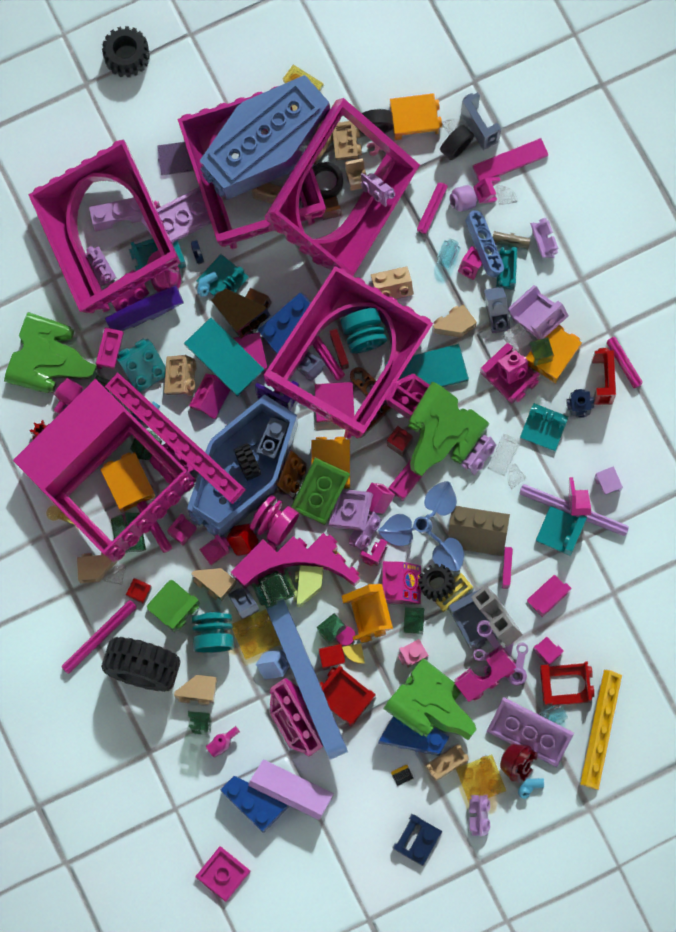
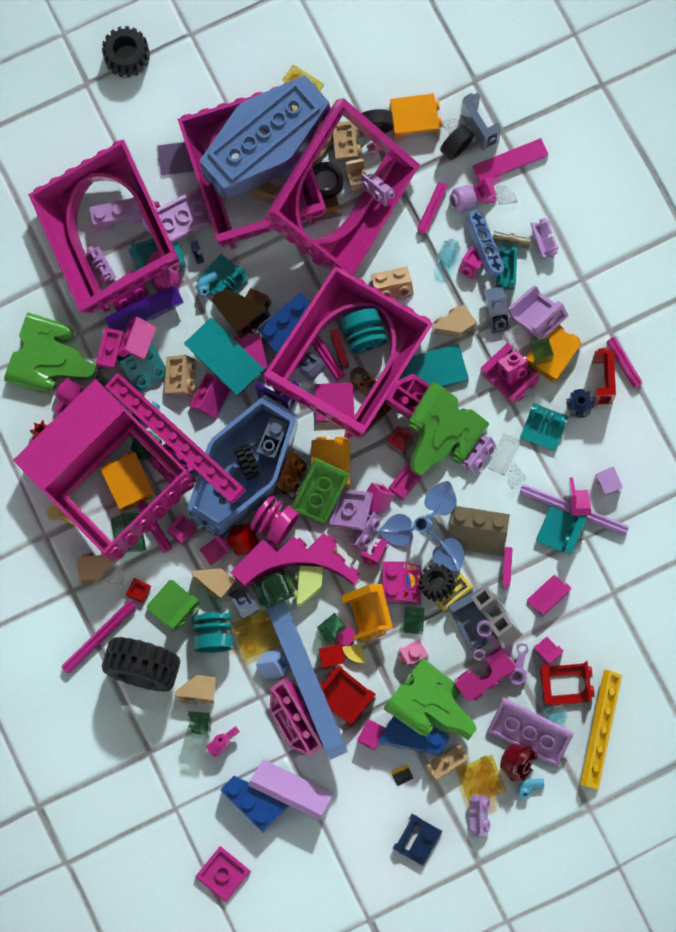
(137, 338): none -> dark pink panel
(370, 734): none -> dark pink panel

